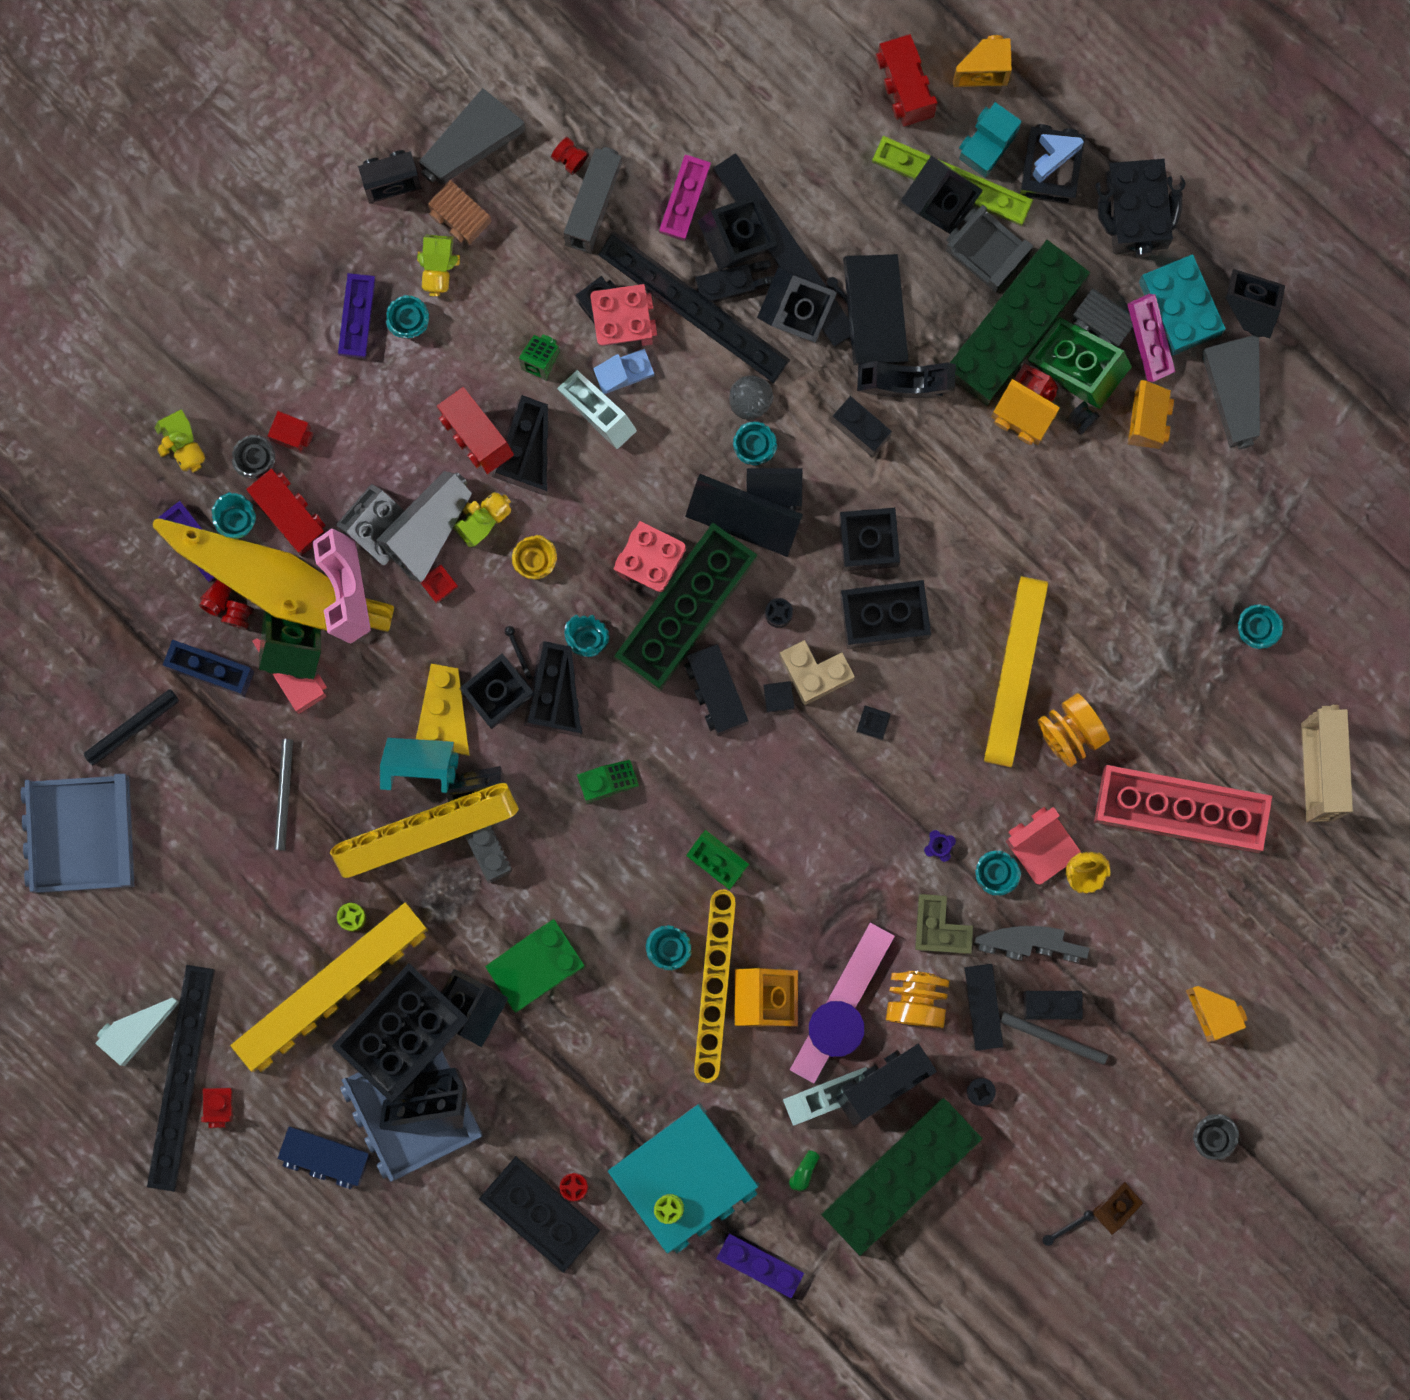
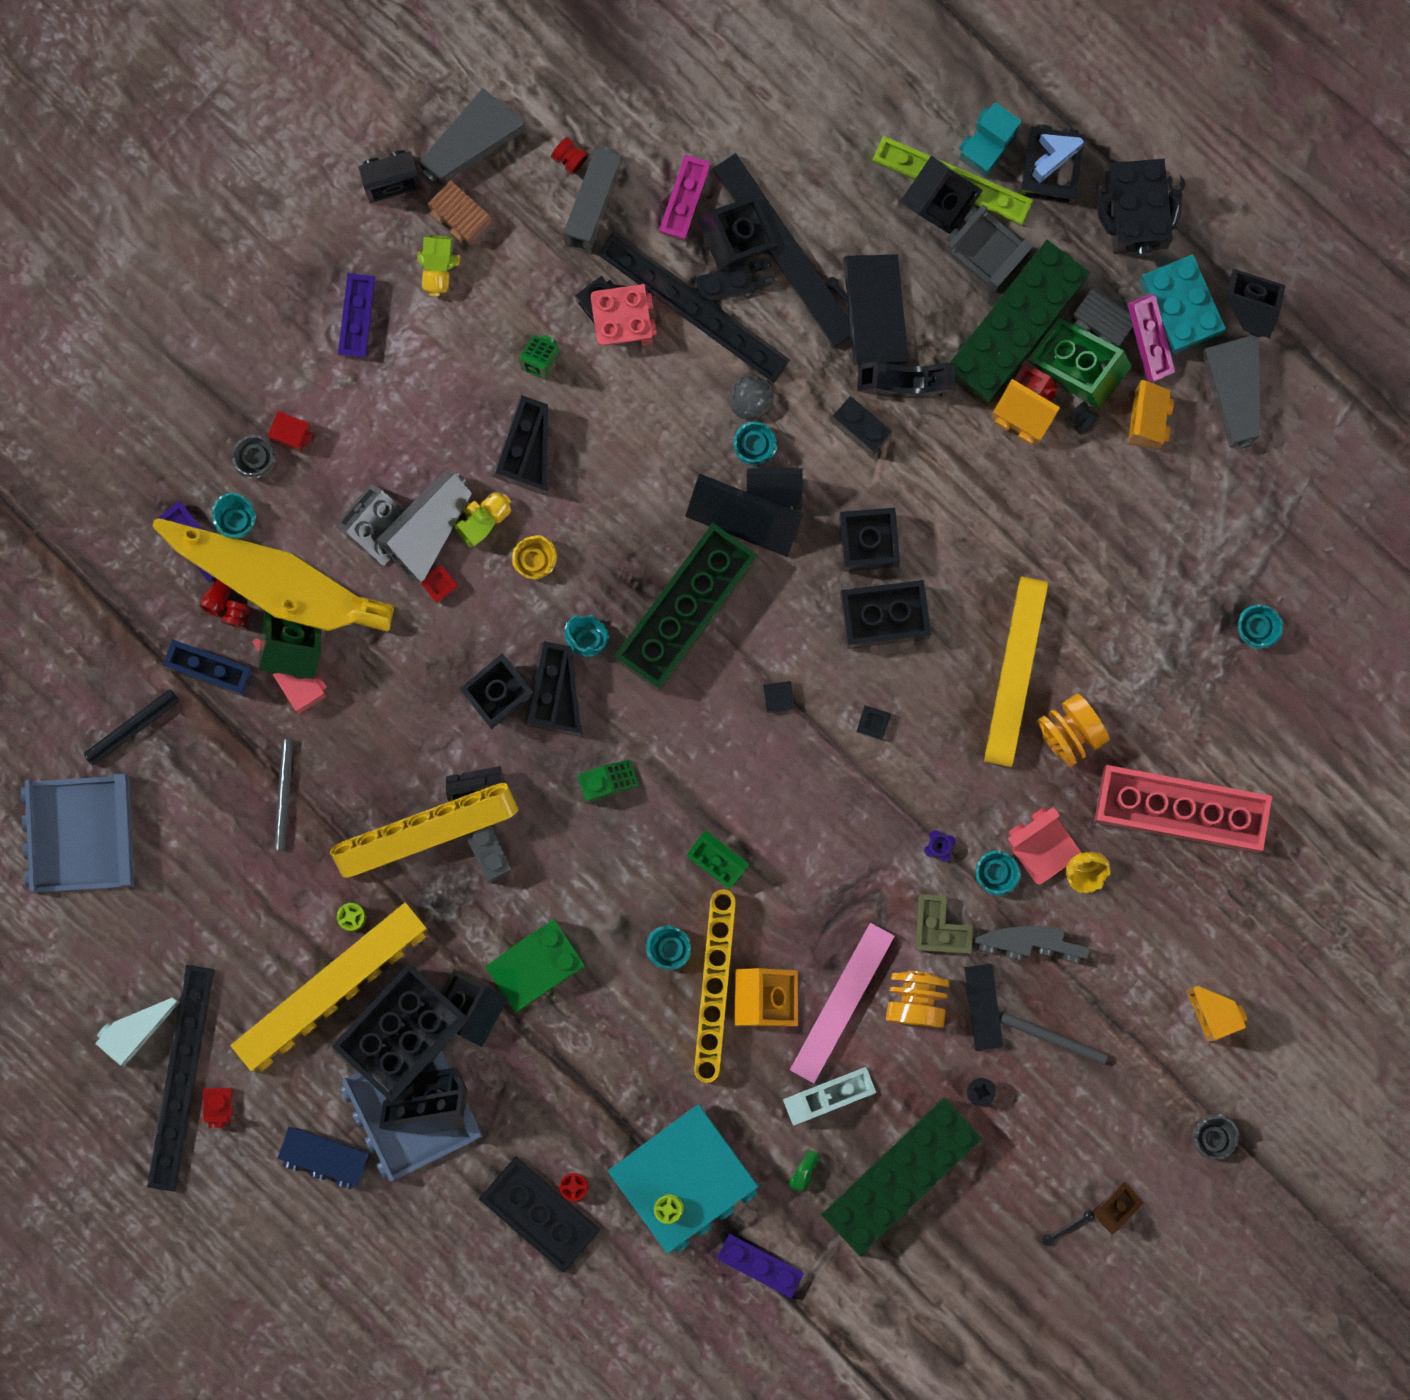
(179, 438): piece -> none
(286, 510): red brick -> none
(339, 560): bright pink arch -> none
(407, 317): teal hair -> none
(419, 760): teal panel -> none
(443, 710): yellow wing -> none
(474, 431): red wedge -> none
(510, 631): black hinge -> none
(597, 409): light aqua slope -> none
(623, 371): light blue slope -> none
(649, 557): coral bracket -> none
(716, 690): black brick -> none
(779, 606): black wheel -> none
(796, 305): black slope -> none
(815, 680): tan brick -> none
(836, 1028): dark purple tile -> none
(884, 1083): black wedge -> none
(906, 80): red wedge -> none
(986, 64): light orange slope -> none
(1053, 1005): black brick -> none
(1327, 764): tan window -> none

